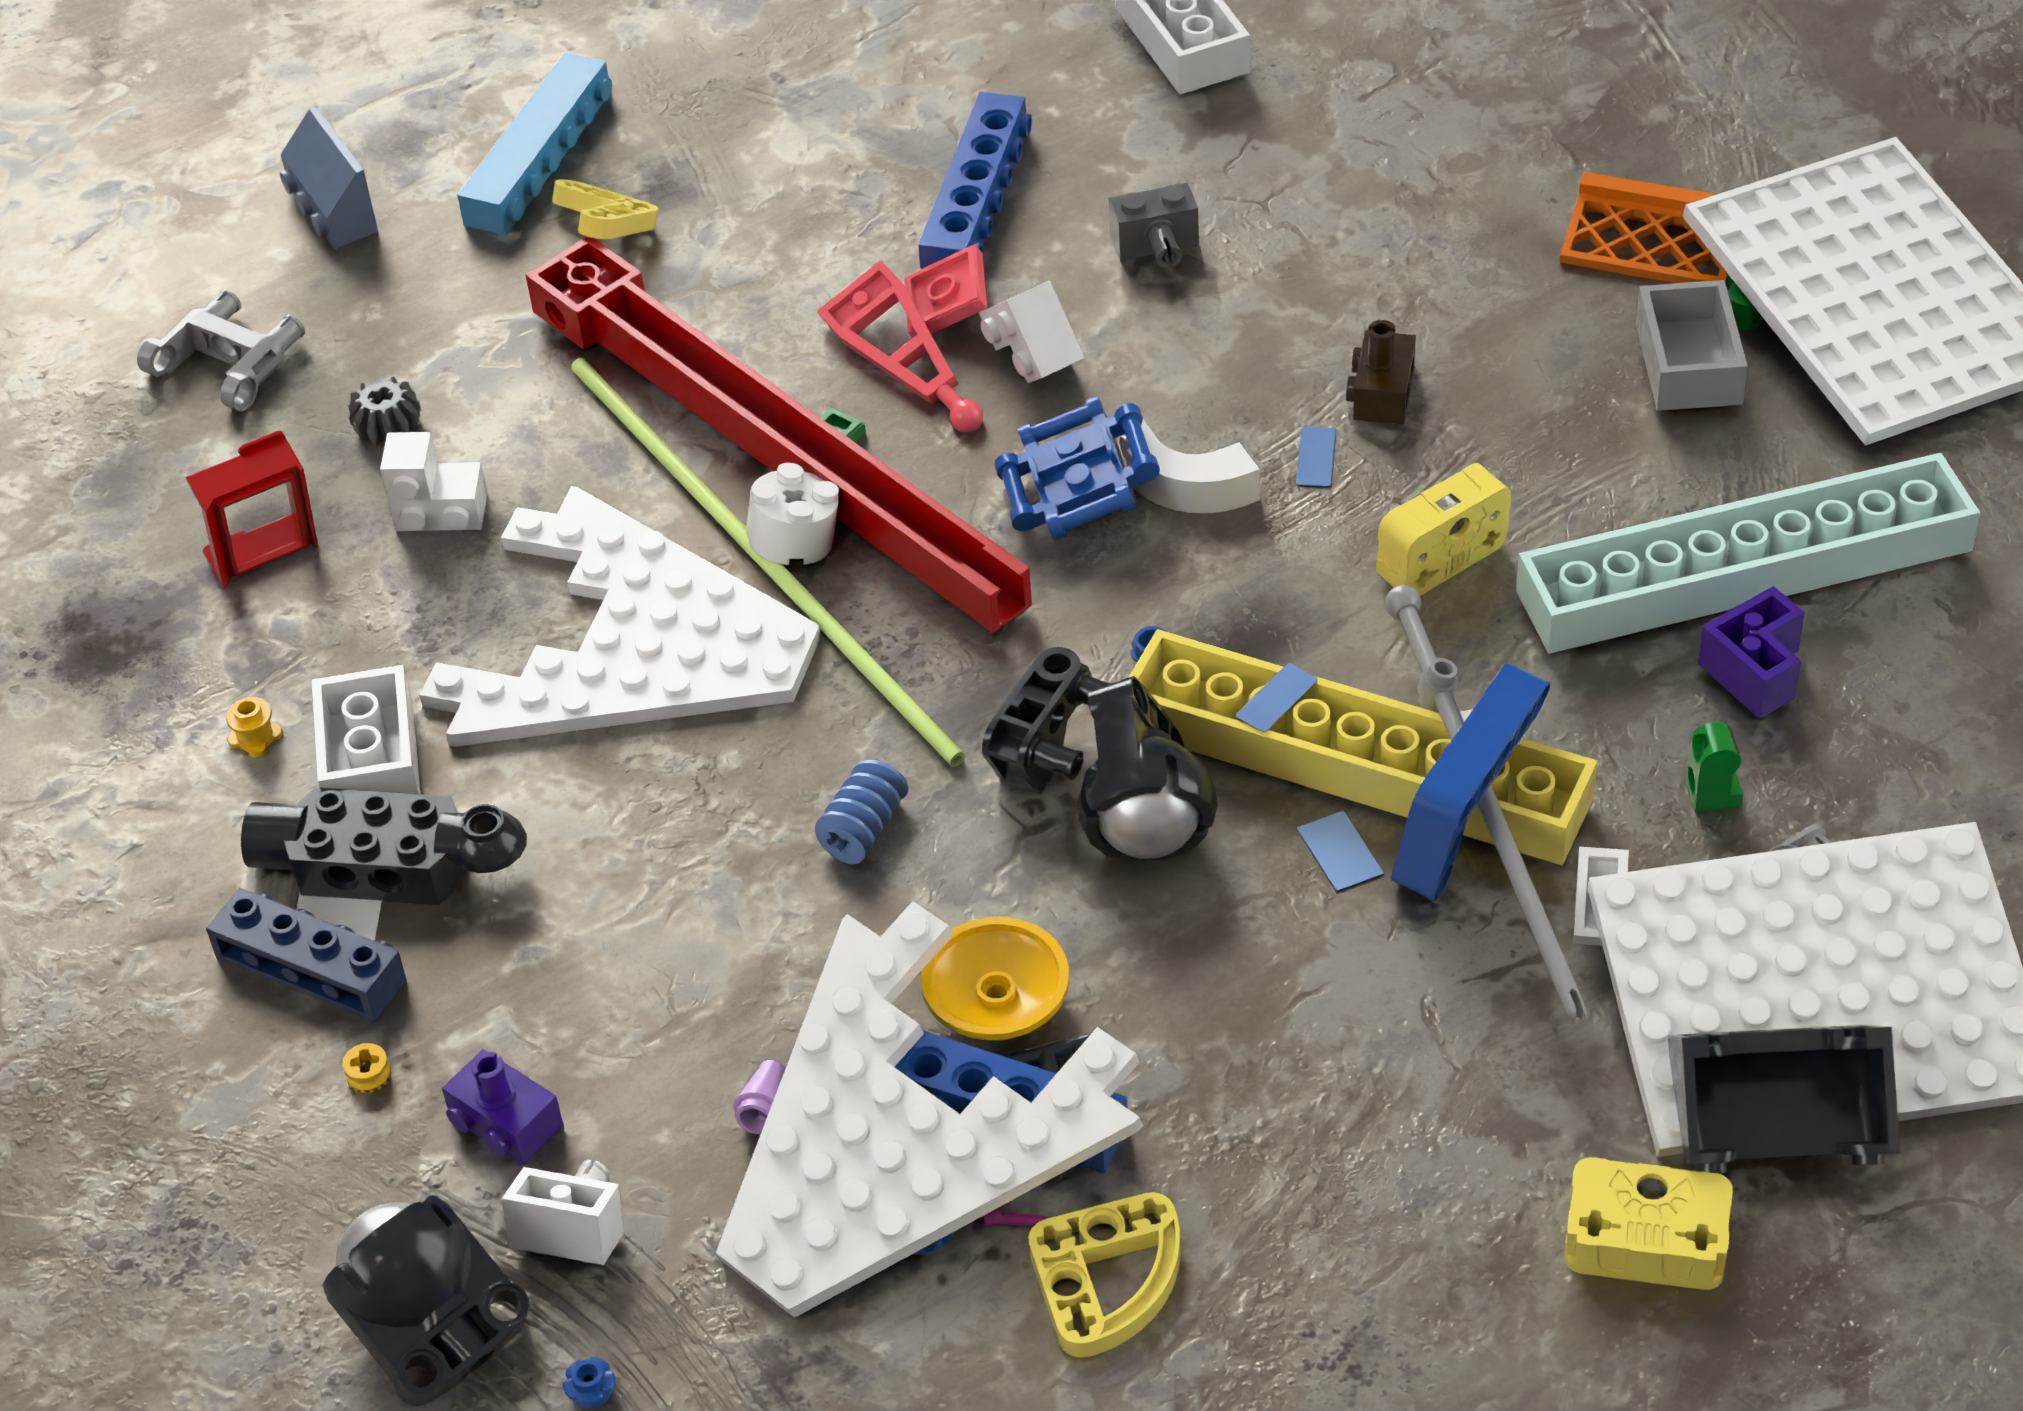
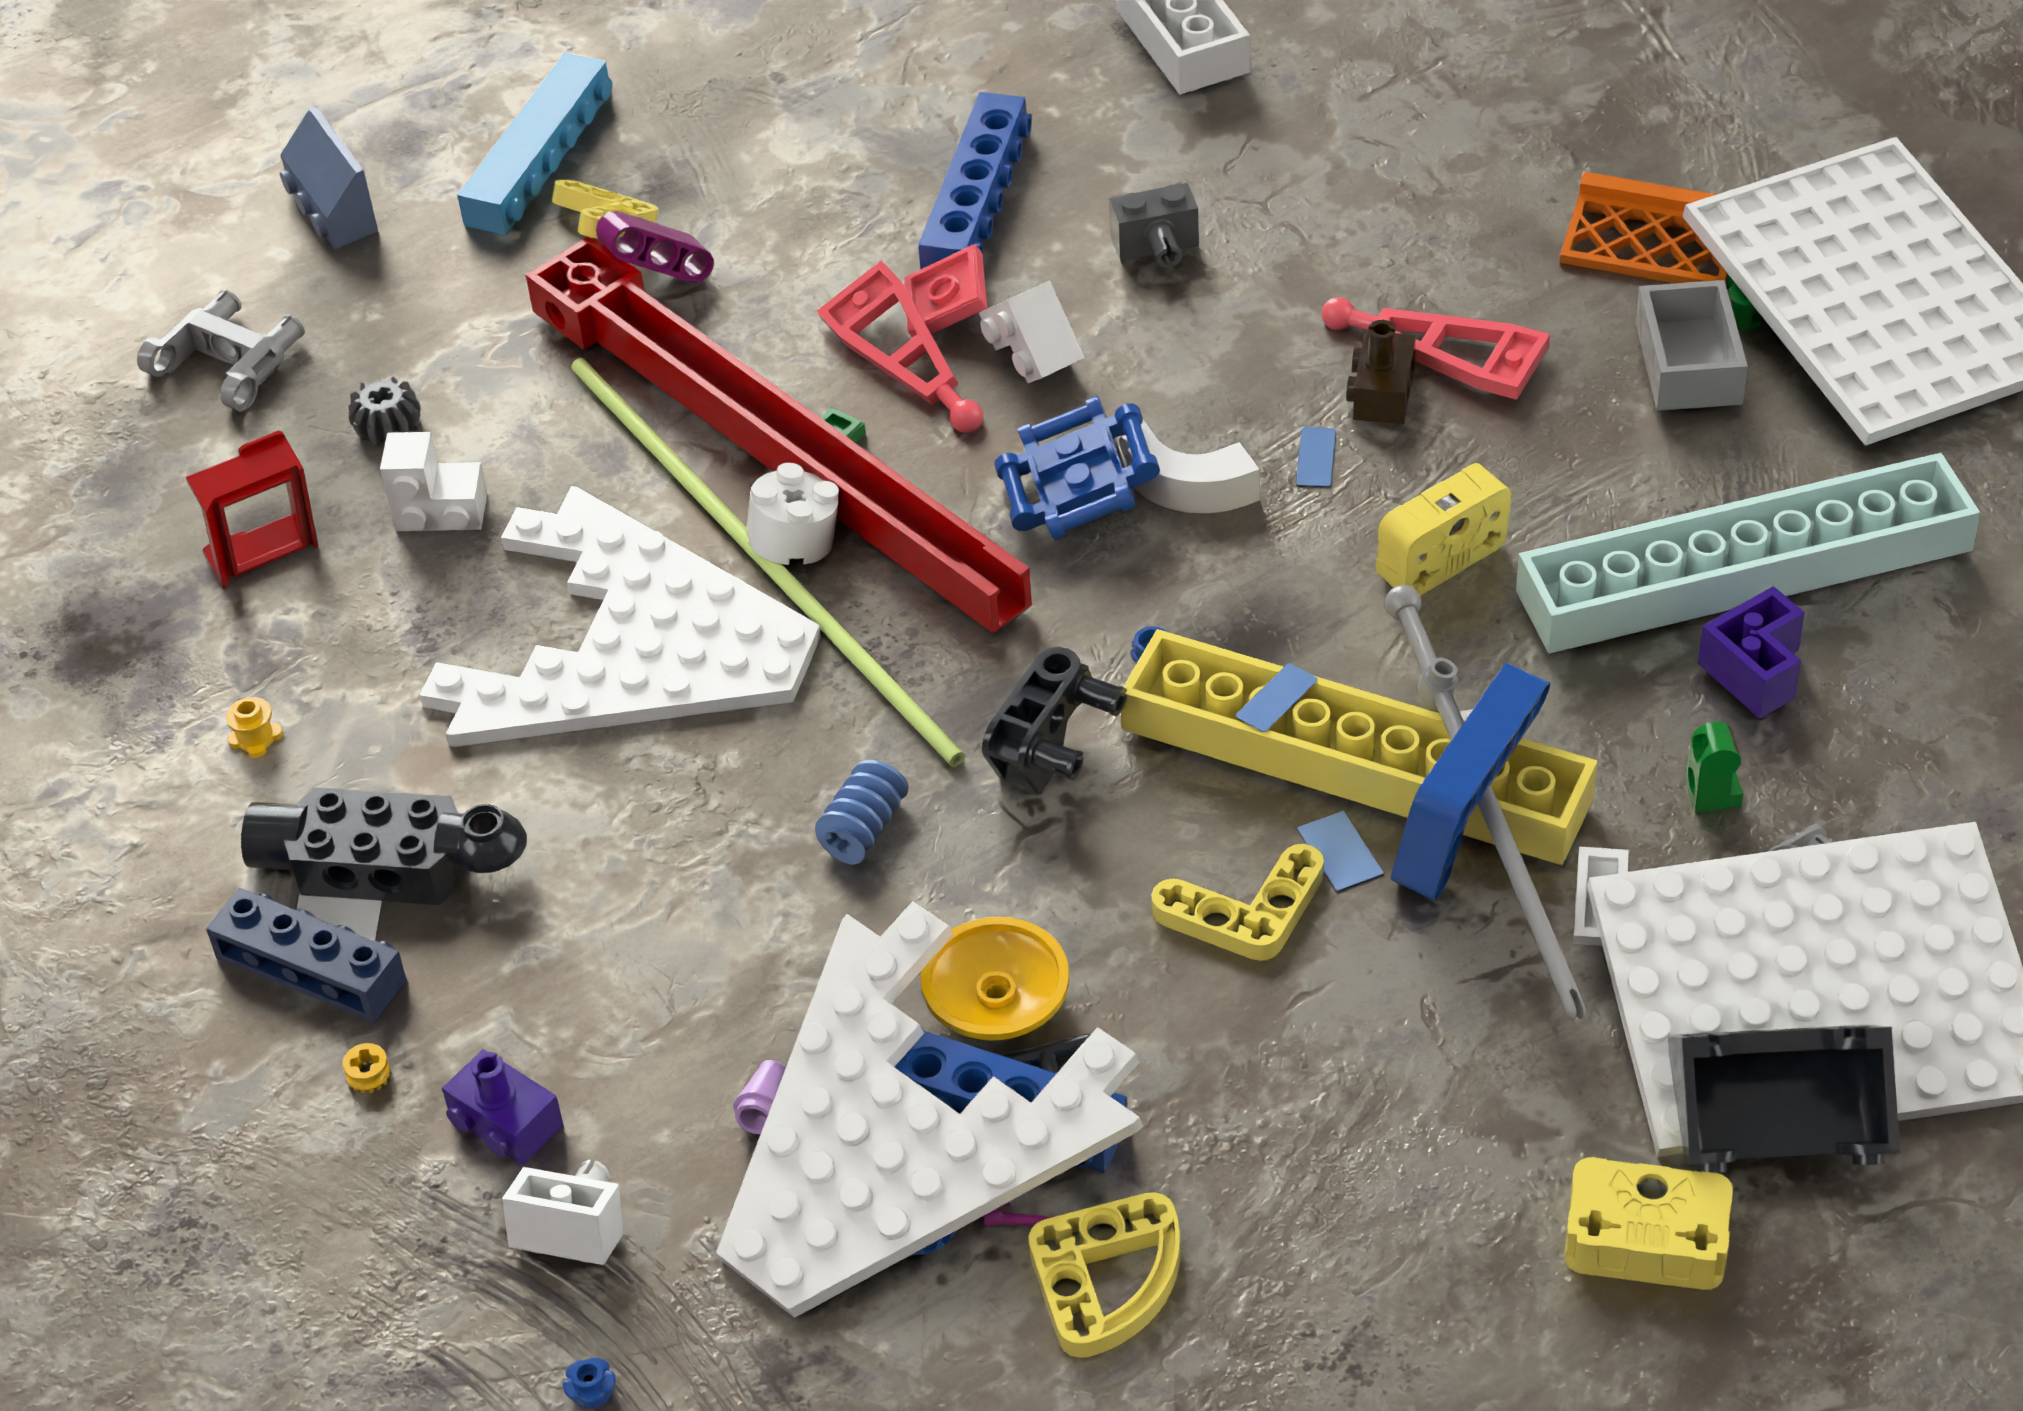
(366, 732): white brick -> none
(422, 1295): black piece -> none
(643, 235): none -> magenta beam
(1145, 786): black piece -> none
(1256, 917): none -> light yellow beam
(1504, 372): none -> coral plate

